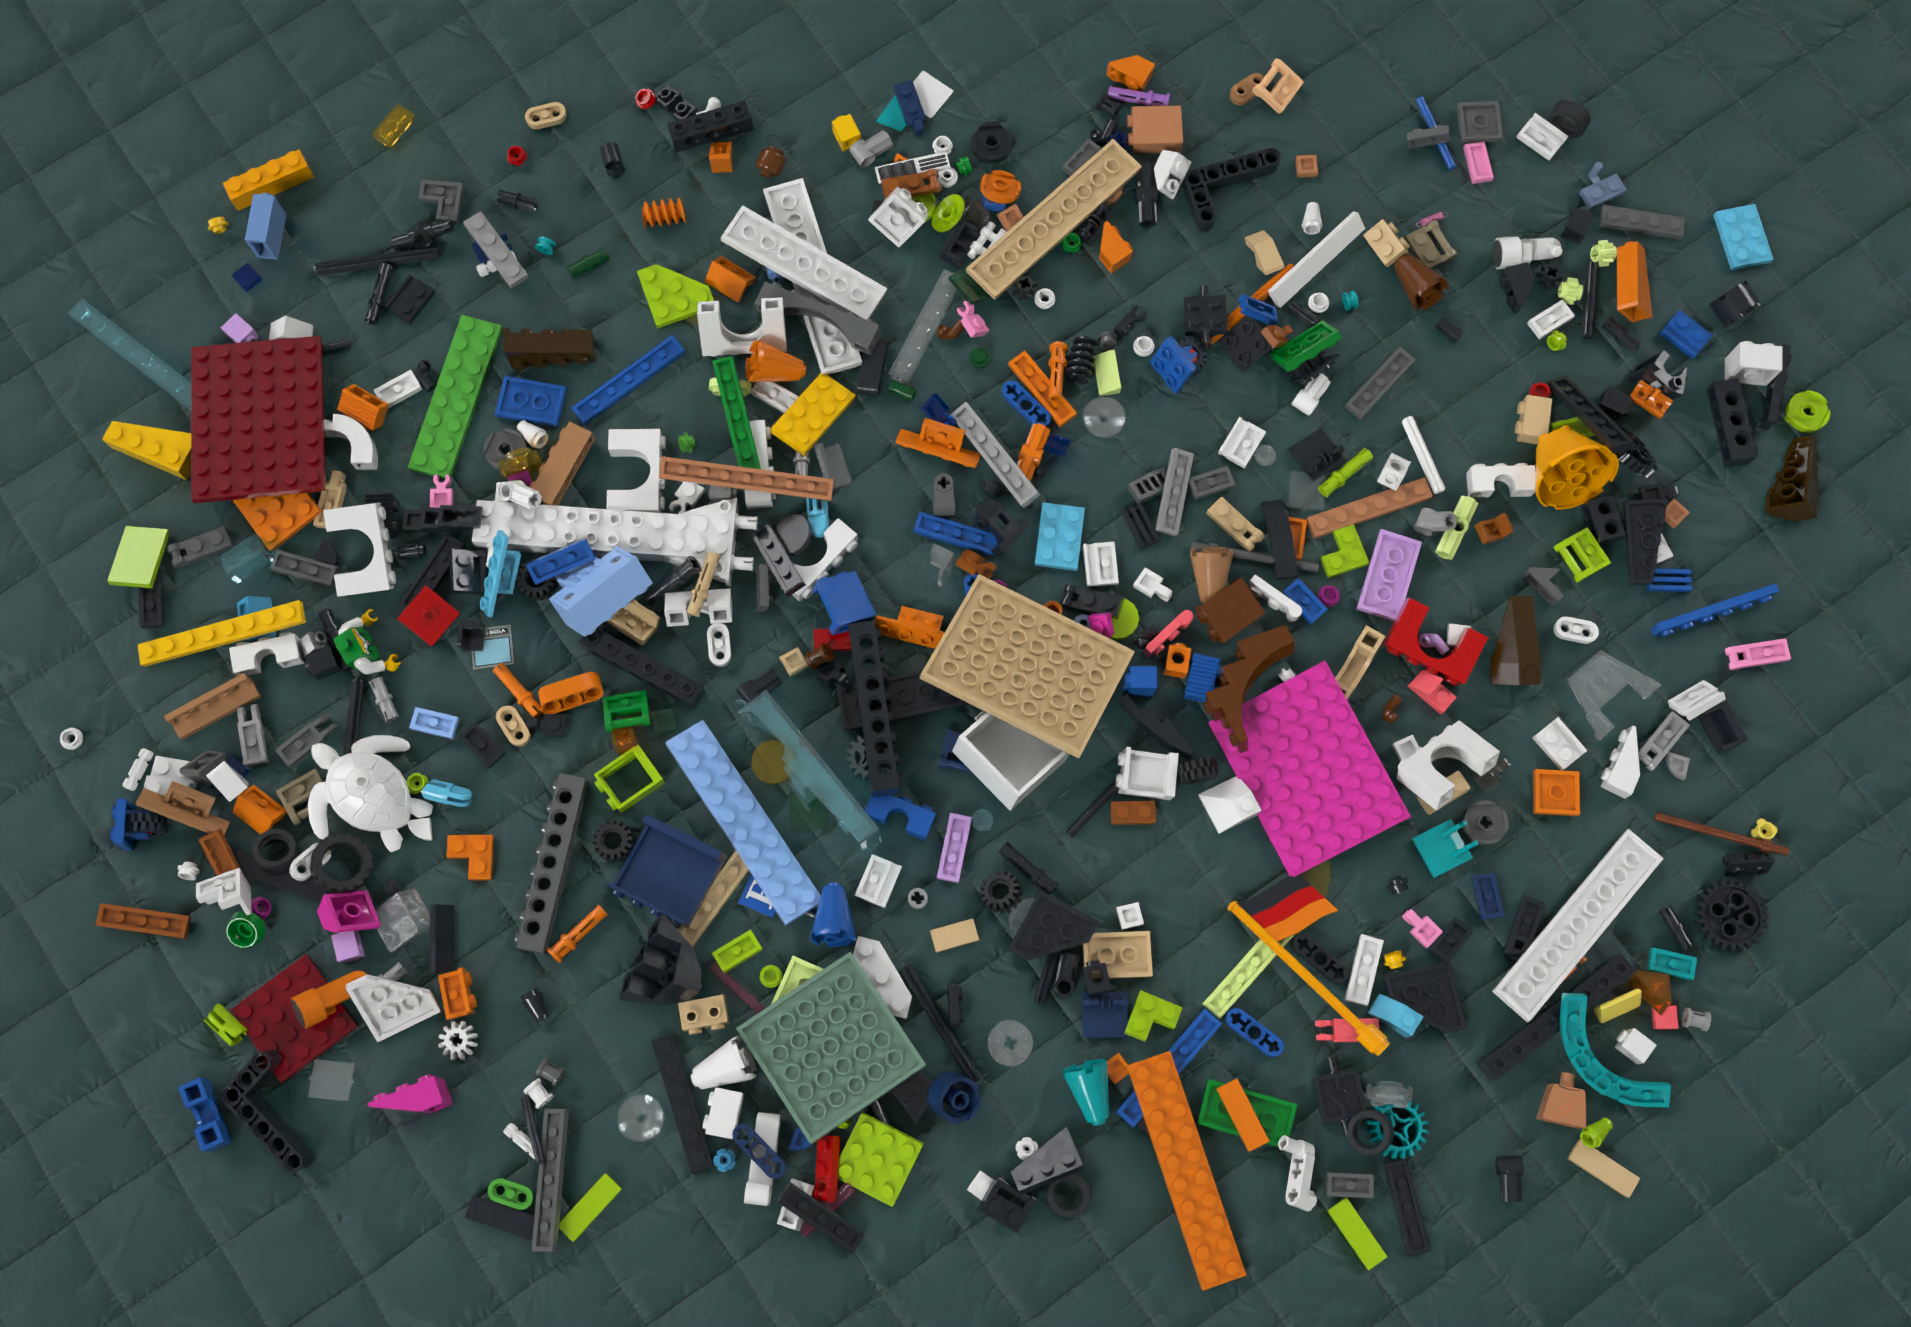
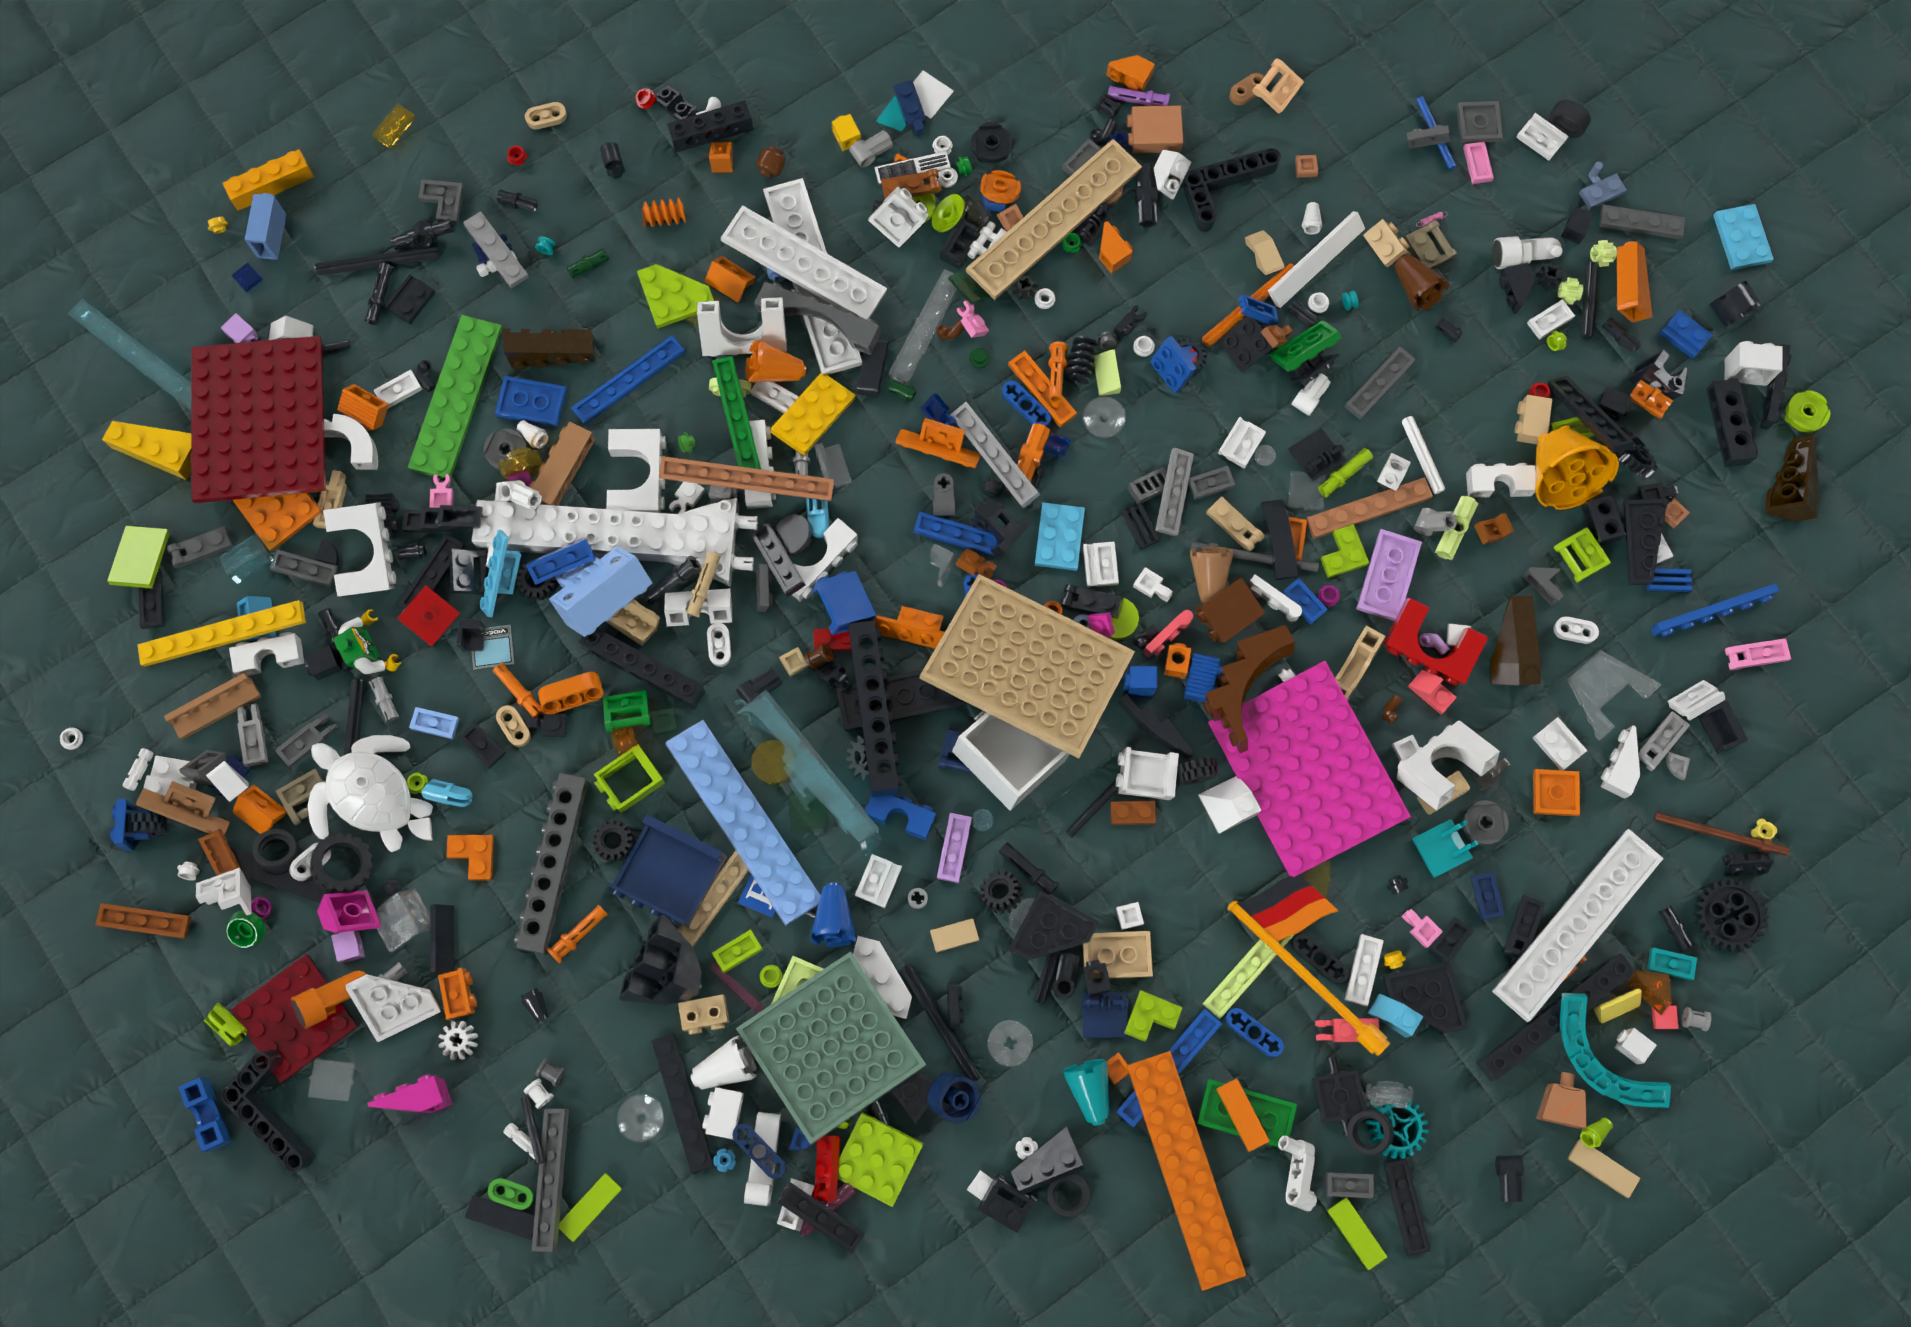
(312, 642): flat silver plate -> none
(1205, 315): black plate -> none

